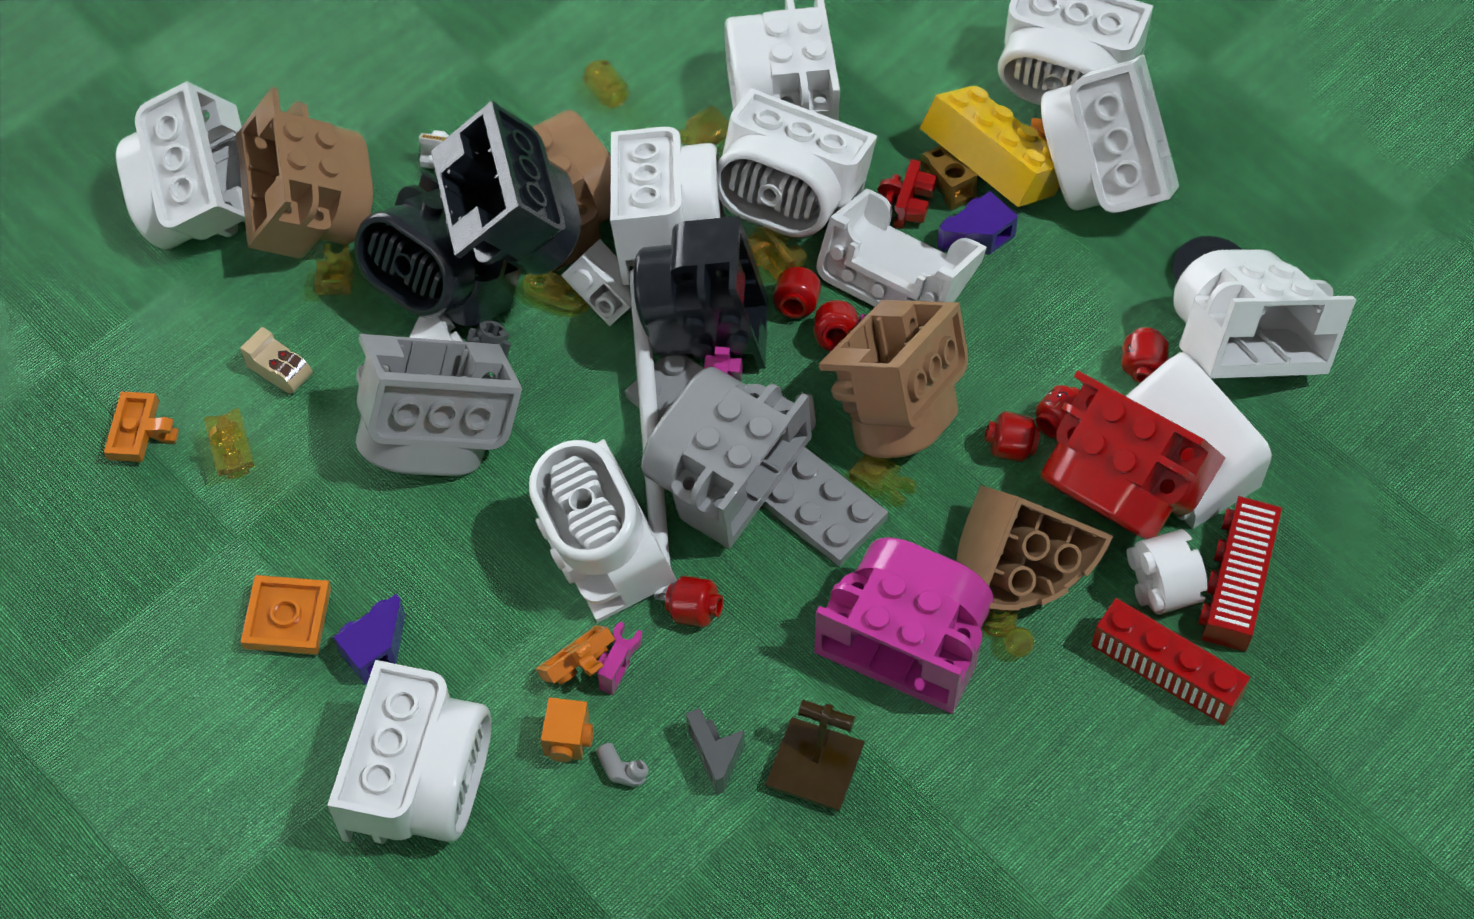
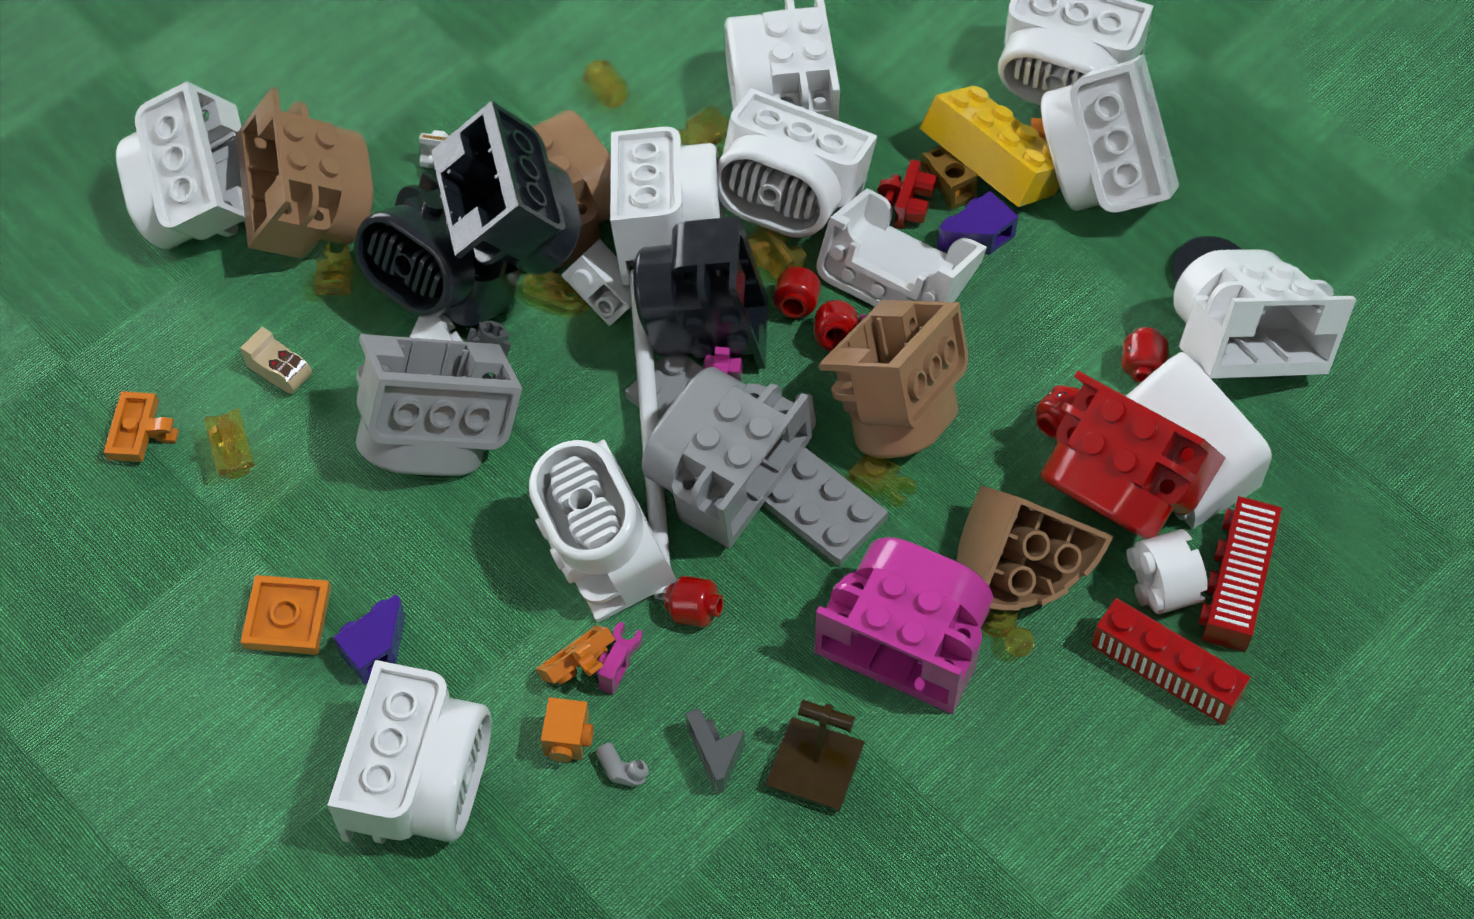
(1012, 436): red head -> none

